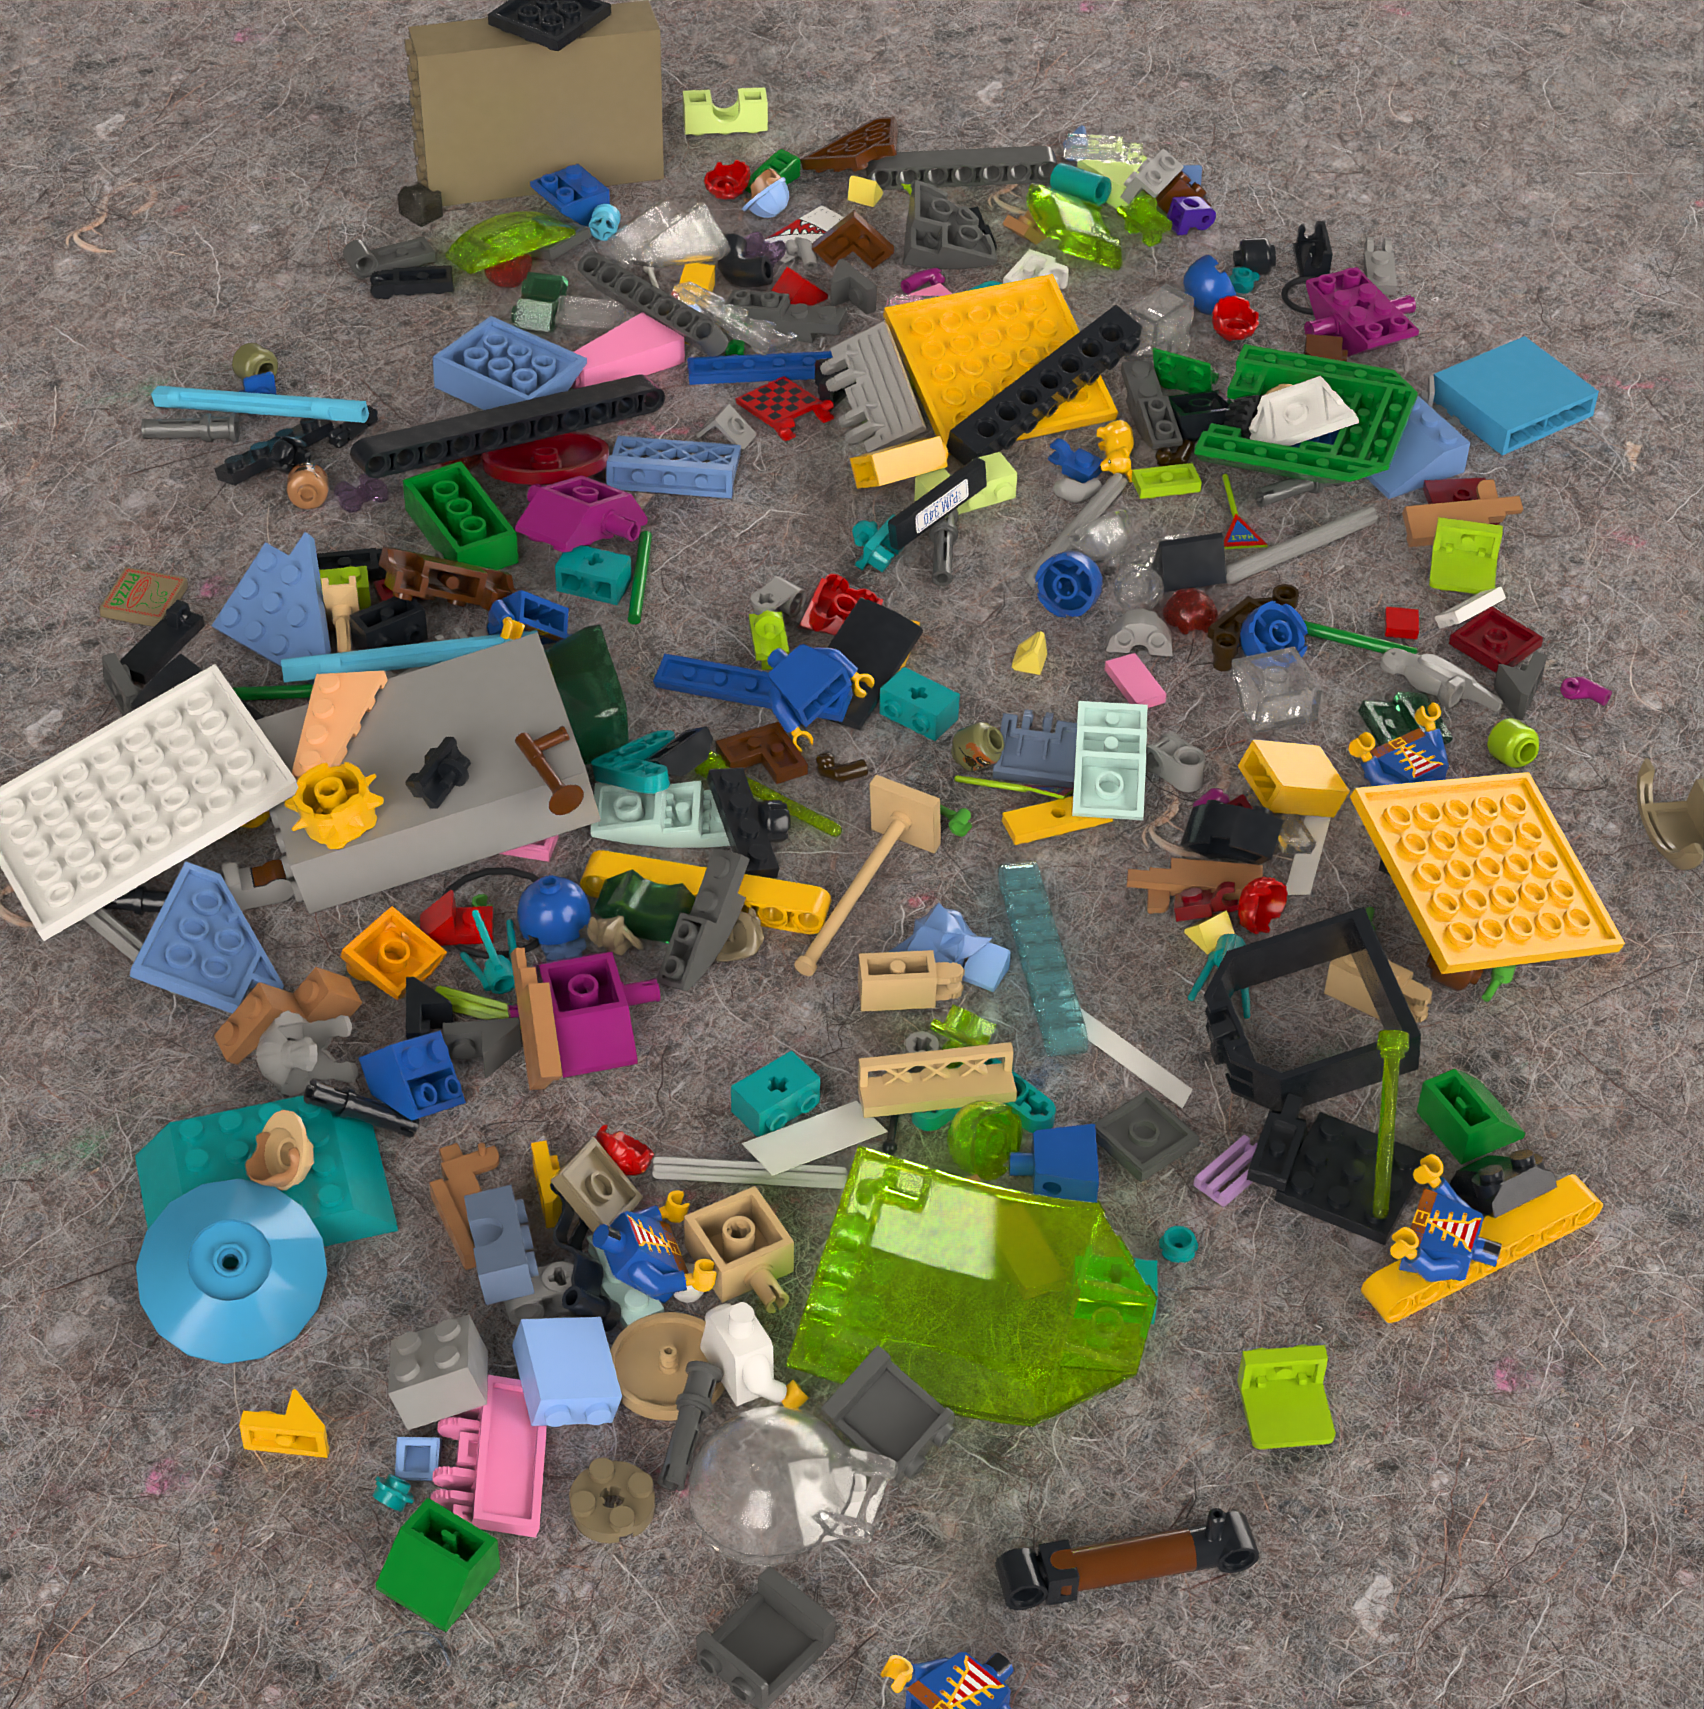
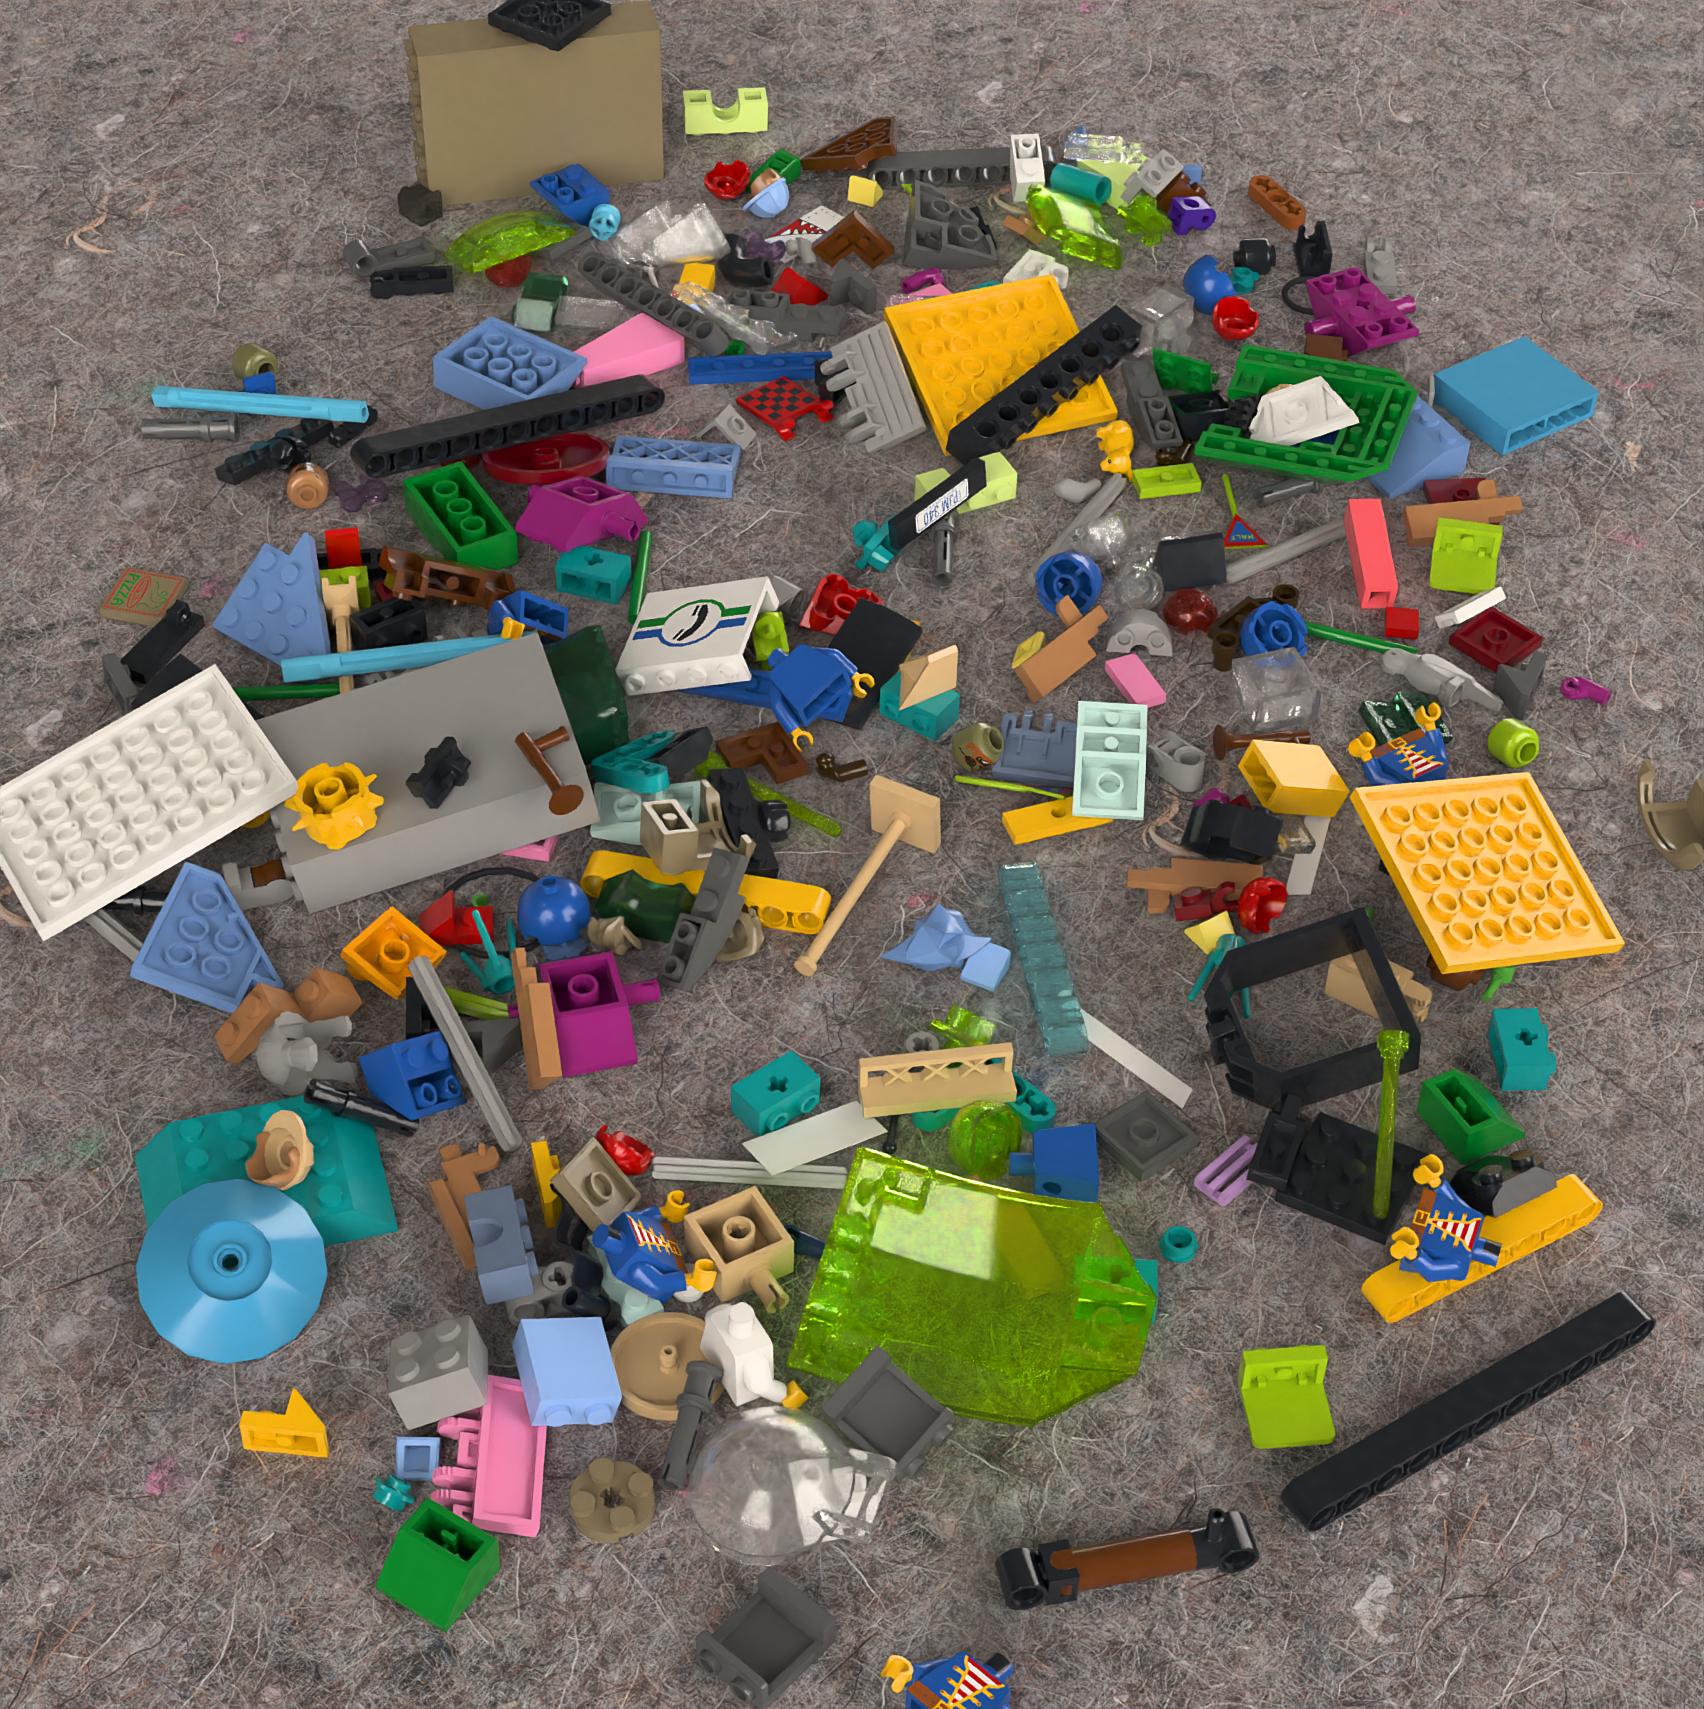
(335, 716): light nougat wing -> none
(343, 548): none -> red slope
(465, 1054): none -> light grey axle
(679, 843): none -> dark tan piece
(693, 636): none -> white panel
(805, 1242): none -> dark blue arm
(899, 462): yellow brick -> none
(906, 980): tan hinge -> none
(928, 676): none -> tan slope
(958, 820): bright green hand -> none
(1025, 164): none -> white slope
(1064, 653): none -> medium nougat piece
(1078, 464): blue plate -> none
(1226, 742): none -> reddish brown piece
(1267, 193): none -> dark orange beam
(1370, 553): none -> coral brick
(1466, 1411): none -> black beam
(1520, 1049): none -> teal brick

